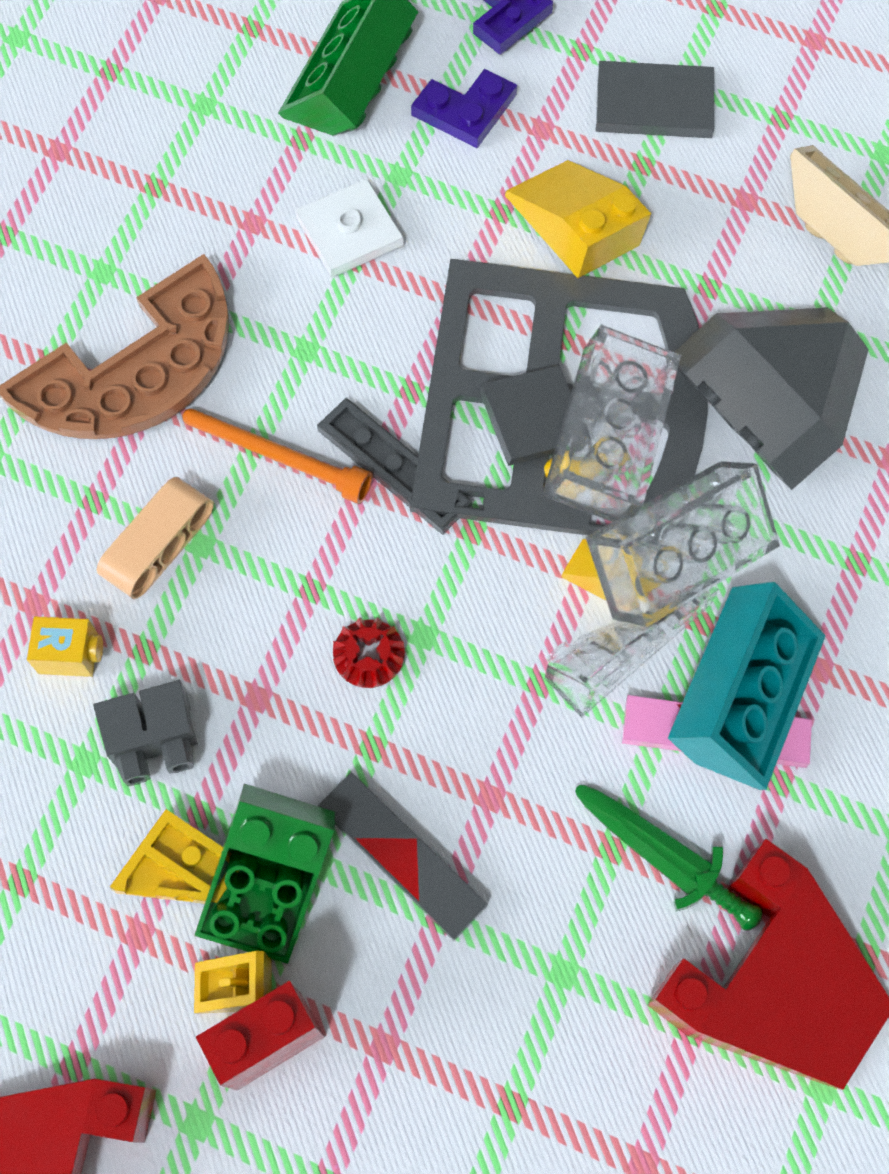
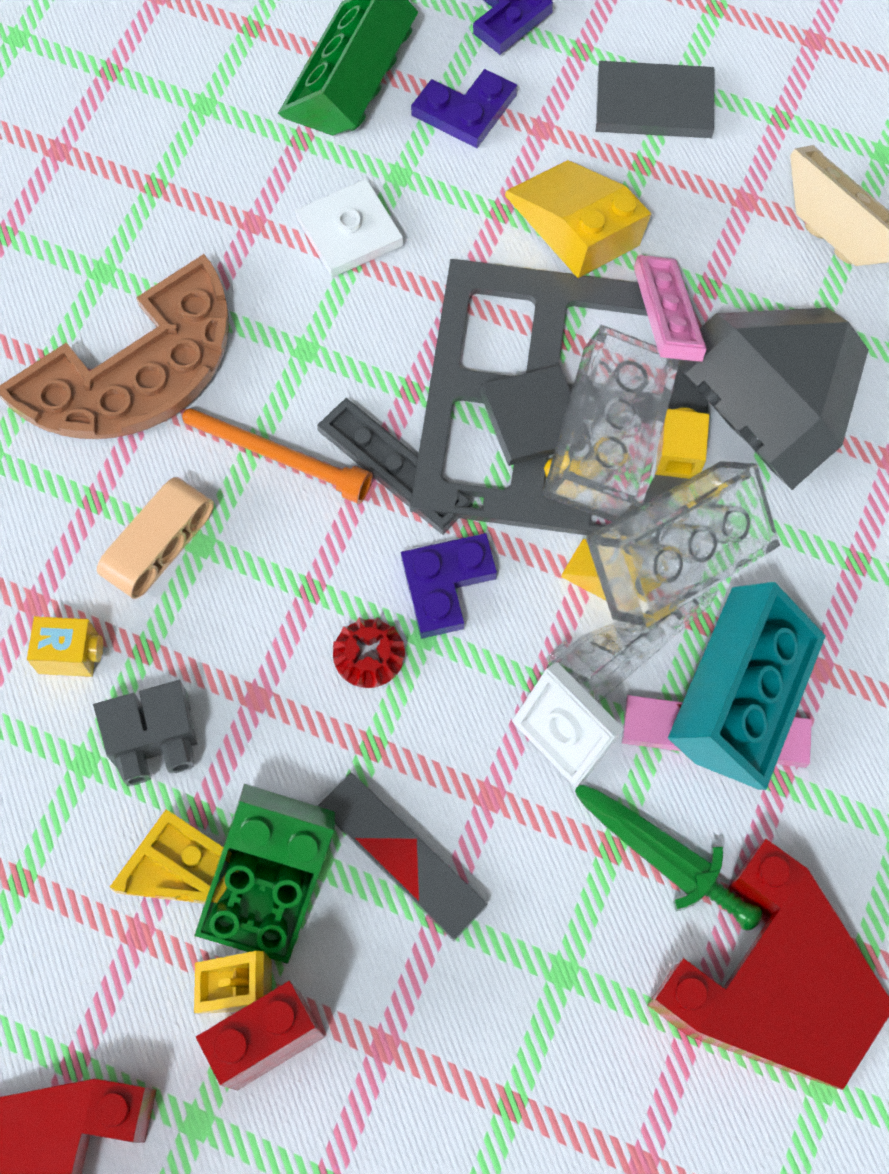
(435, 573): none -> dark purple plate
(567, 724): none -> white plate
(669, 309): none -> bright pink tile
(682, 443): none -> yellow brick

